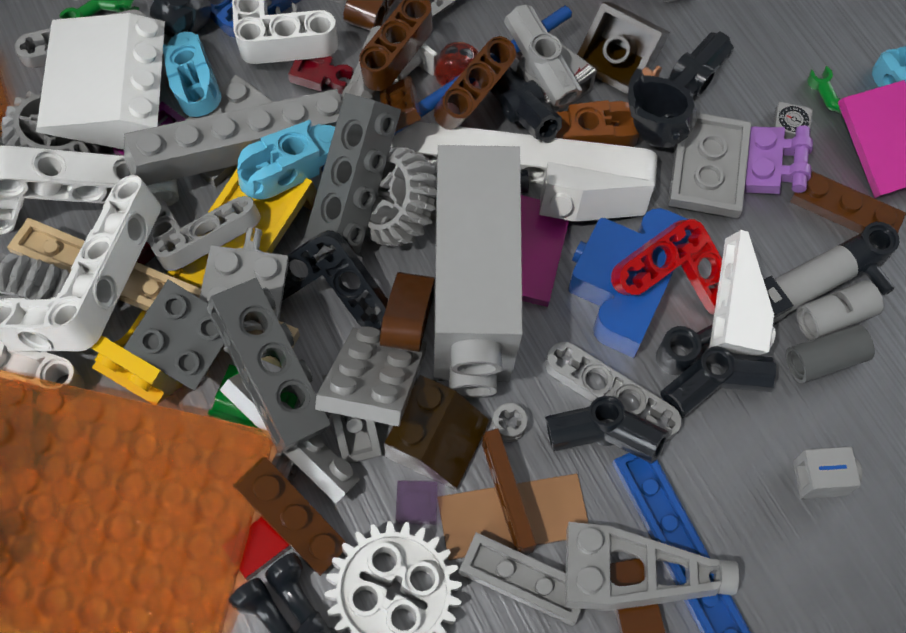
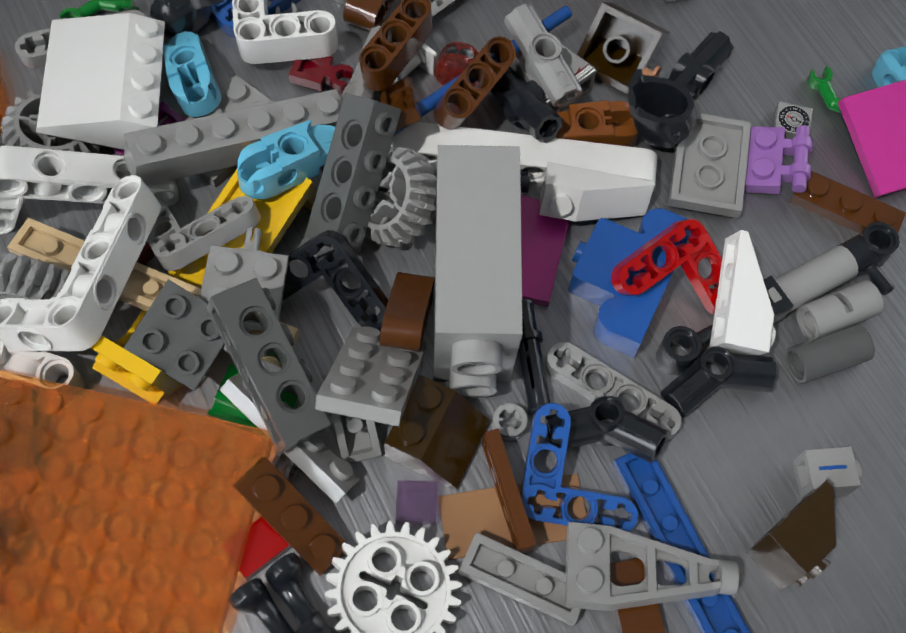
(532, 360): none -> black pin
(551, 481): none -> blue beam
(799, 541): none -> dark brown slope

